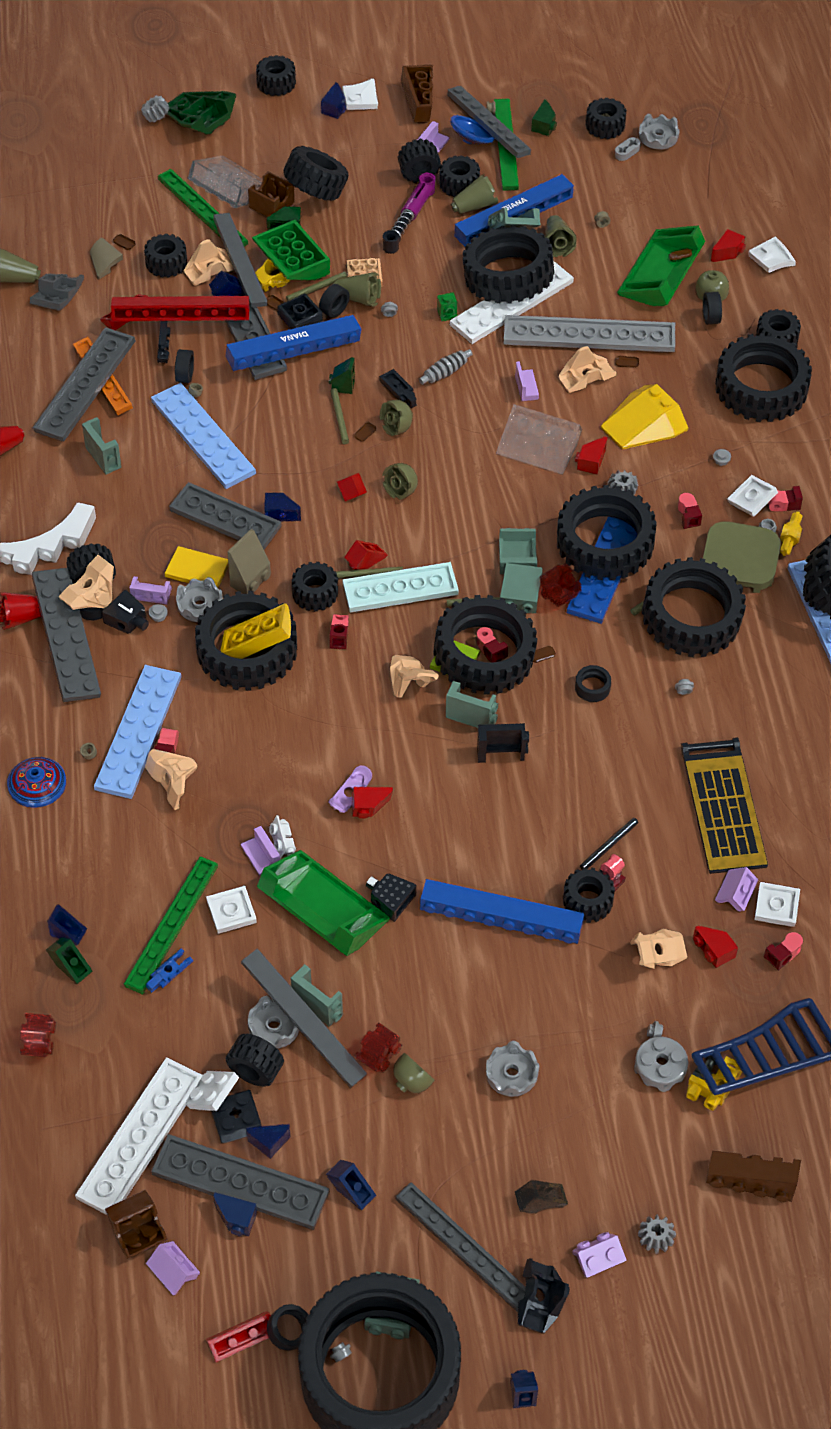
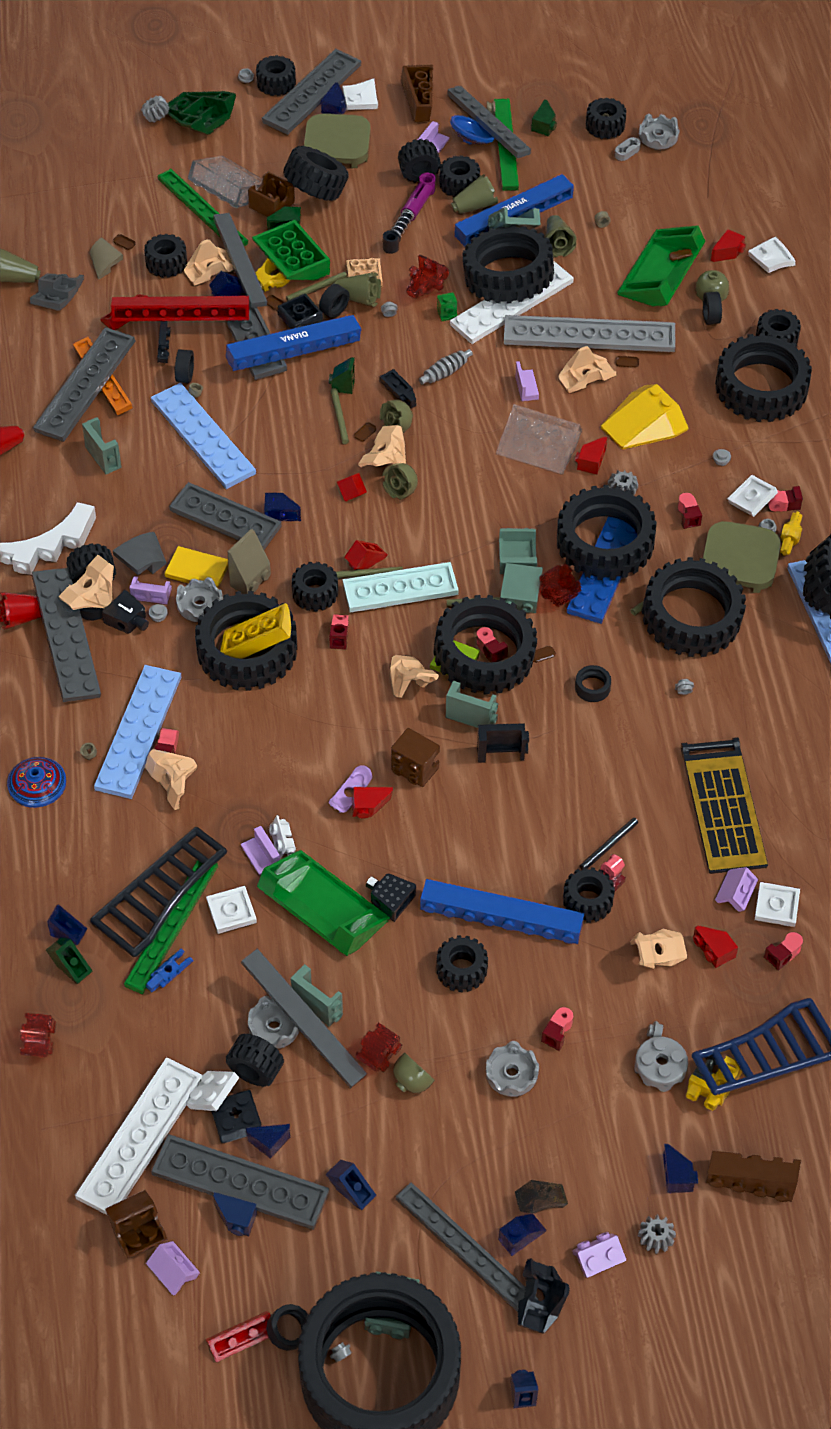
(140, 882): none -> black bar
(141, 553): none -> dark grey slope
(245, 75): none -> light grey plate
(310, 91): none -> dark grey plate
(340, 137): none -> olive tile
(393, 439): none -> light nougat piece
(414, 757): none -> reddish brown piece
(426, 277): none -> clear red piece
(462, 977): none -> black tyre
(520, 1232): none -> clear blue slope
(554, 1031): none -> leg
(678, 1171): none -> clear blue slope

